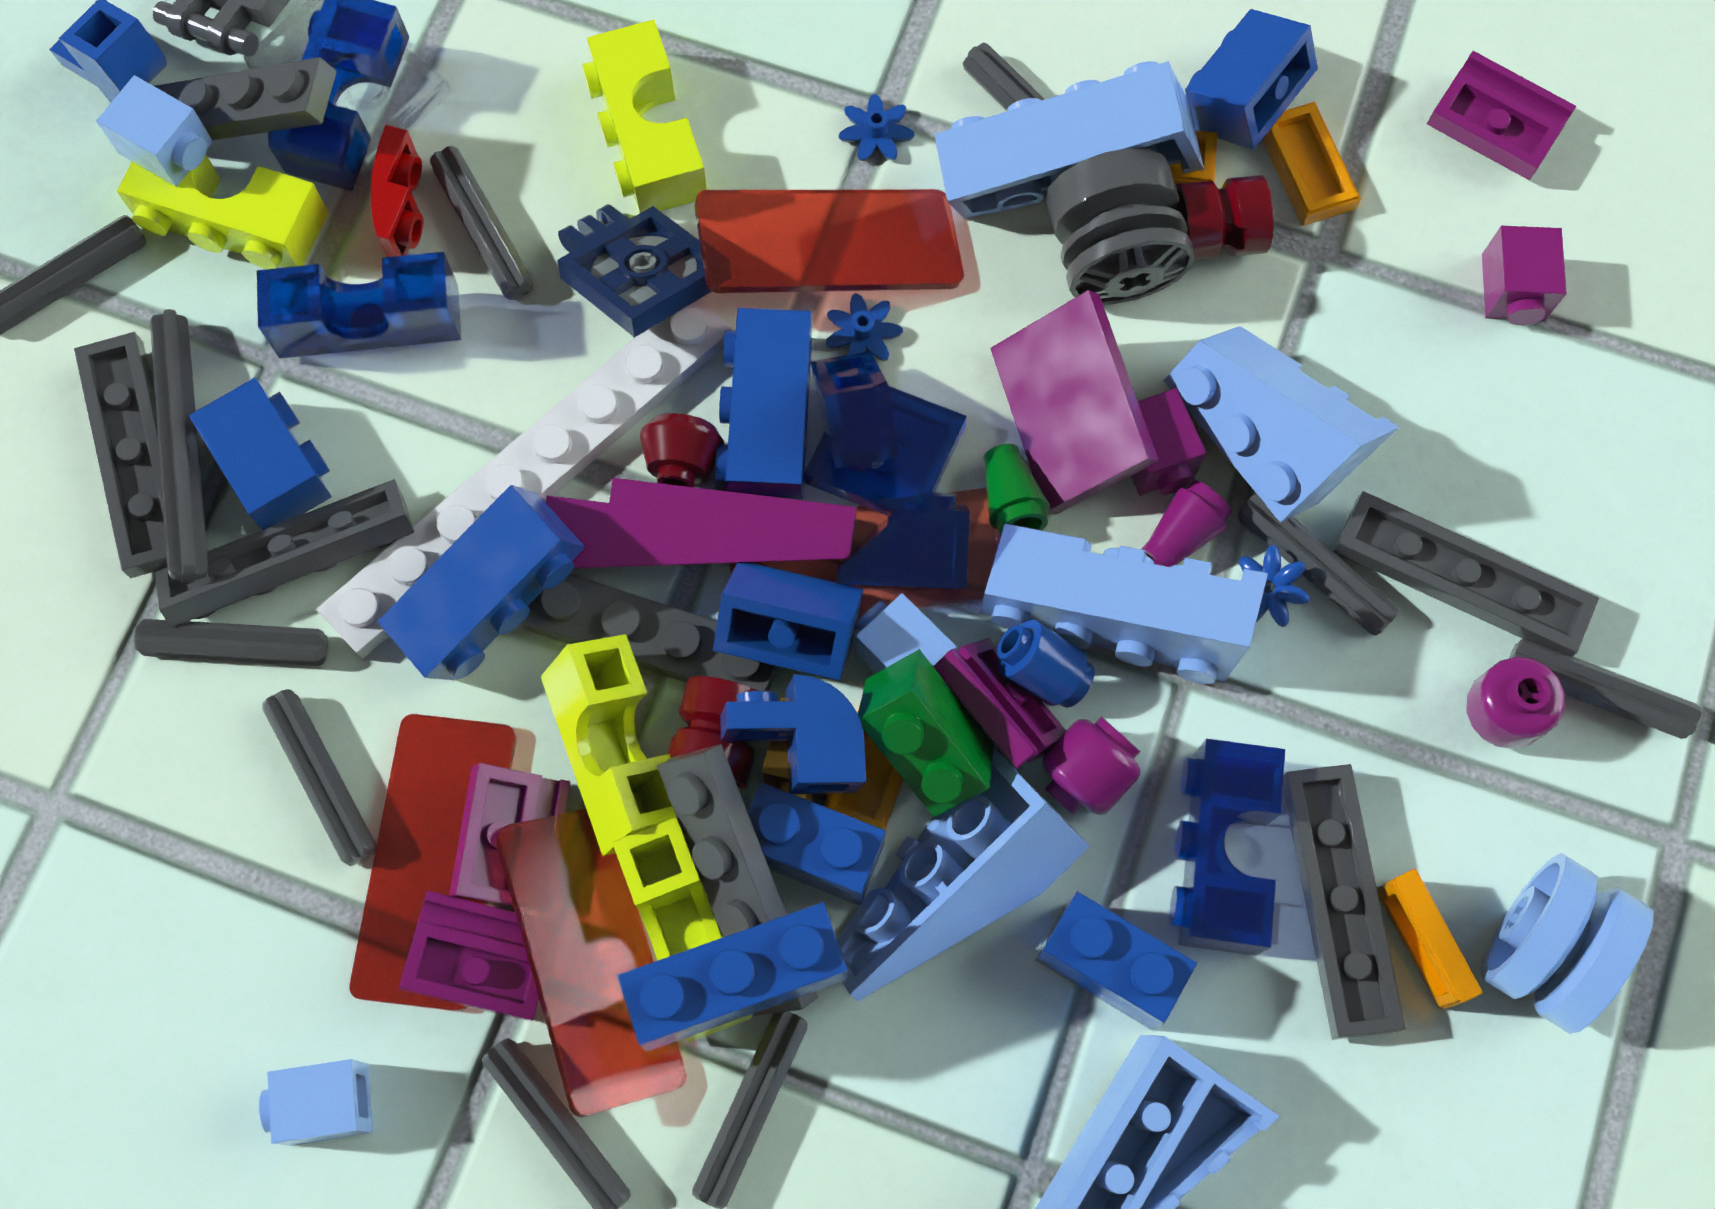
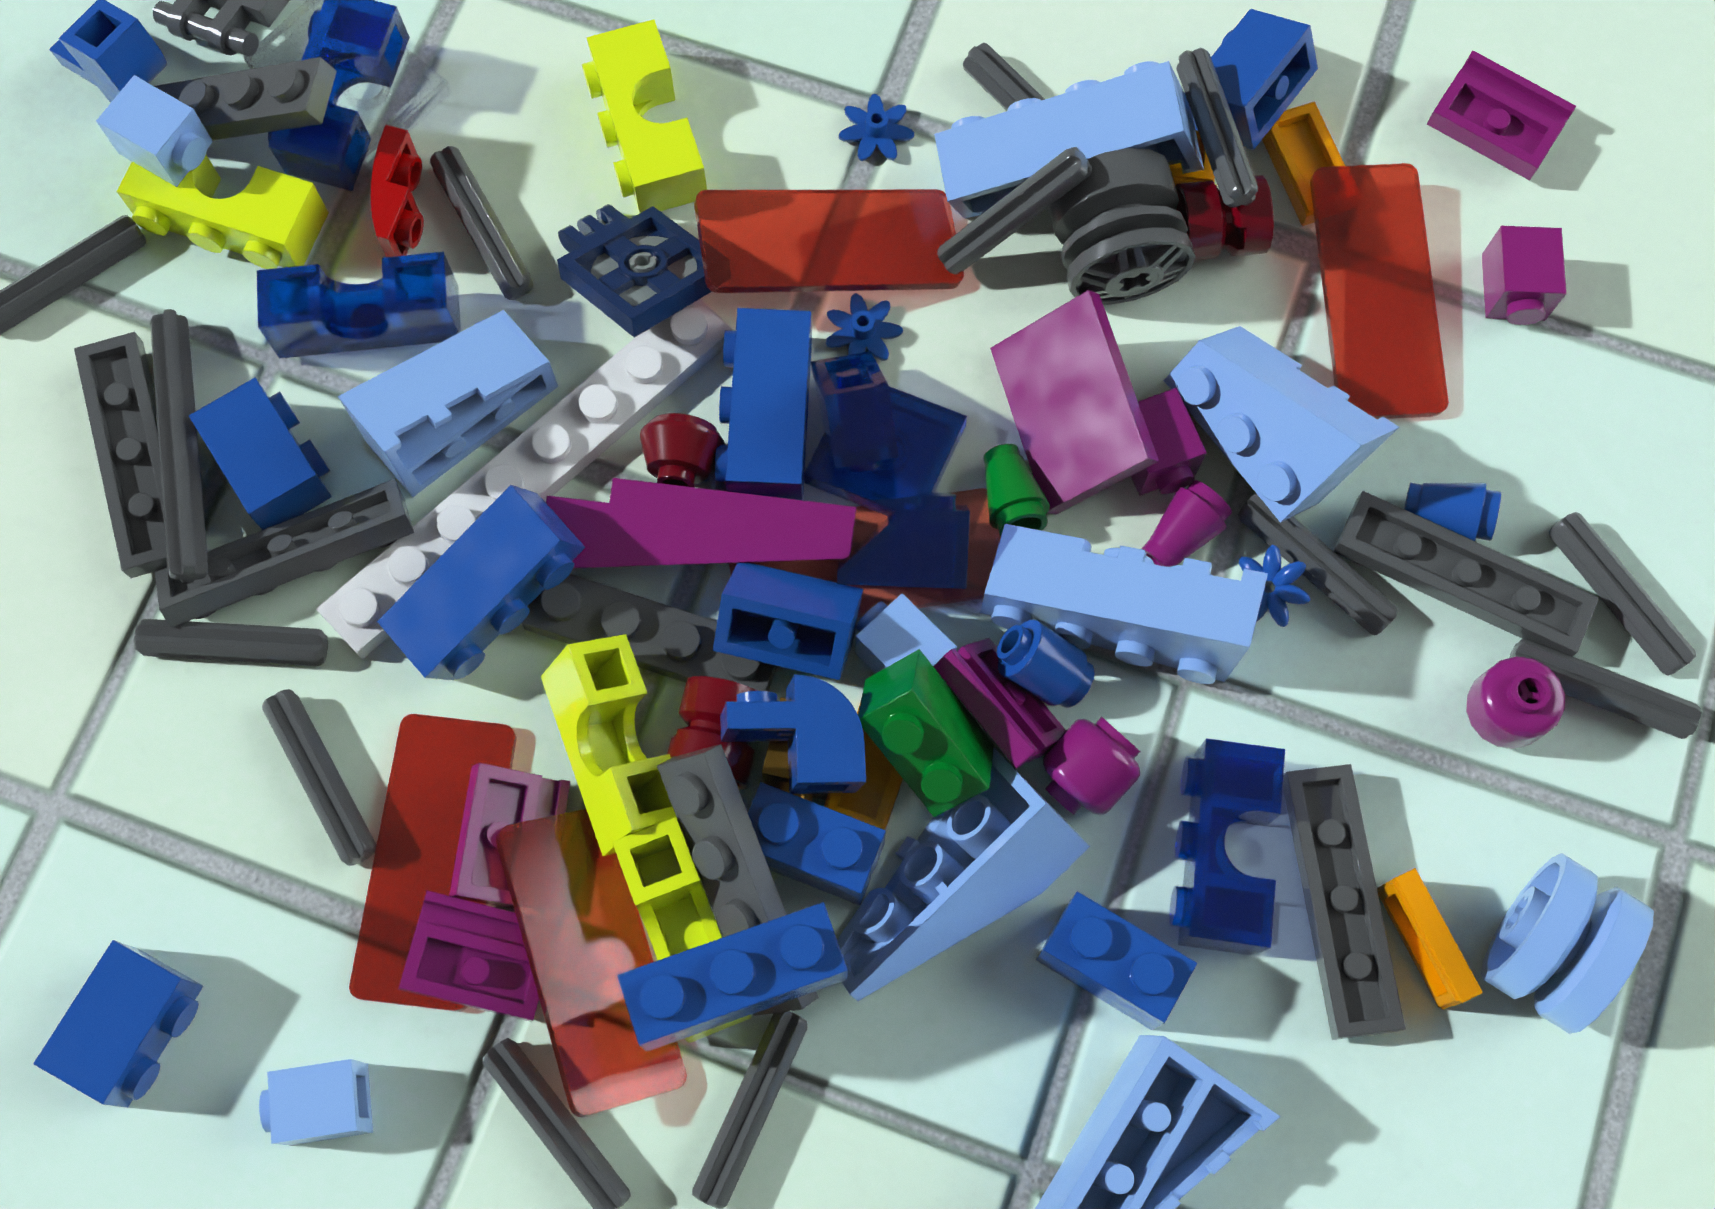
(120, 1026): none -> blue brick
(449, 399): none -> light blue wedge
(1015, 210): none -> dark grey axle
(1217, 128): none -> dark grey axle
(1379, 289): none -> clear red piece
(1460, 507): none -> blue cone
(1622, 593): none -> dark grey axle

